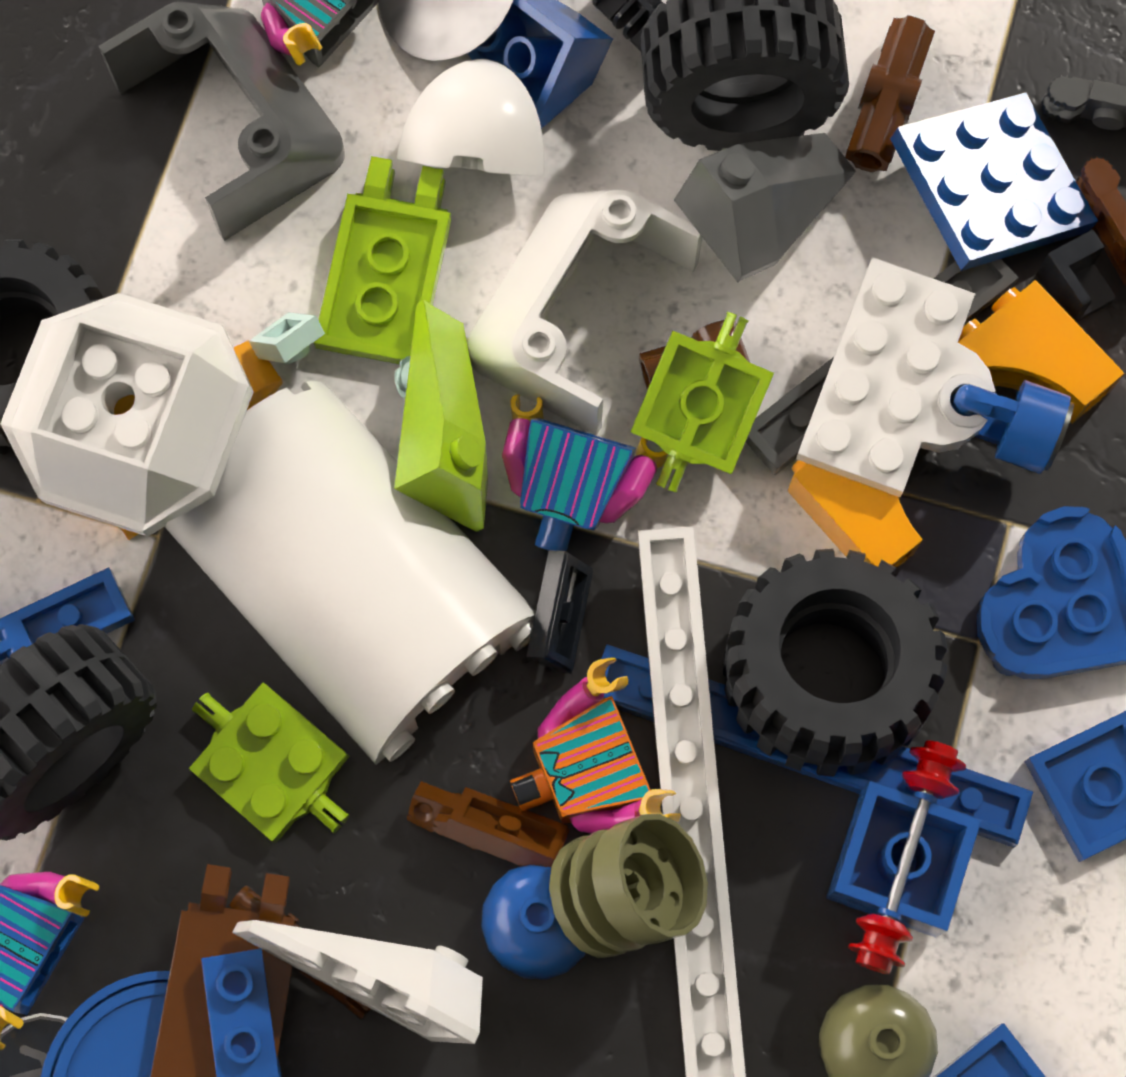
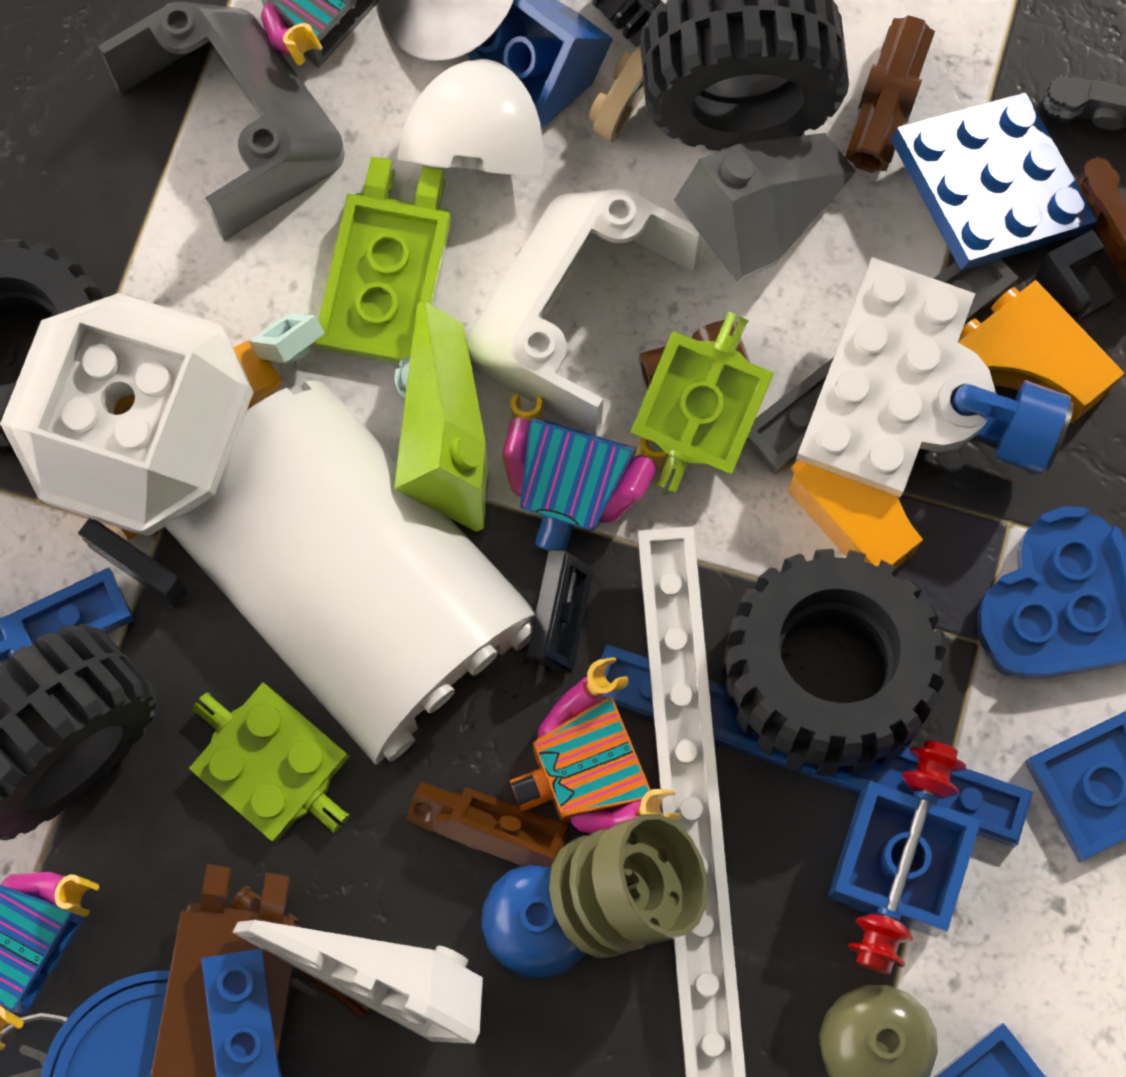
(133, 562): none -> black tile
(613, 109): none -> tan plate

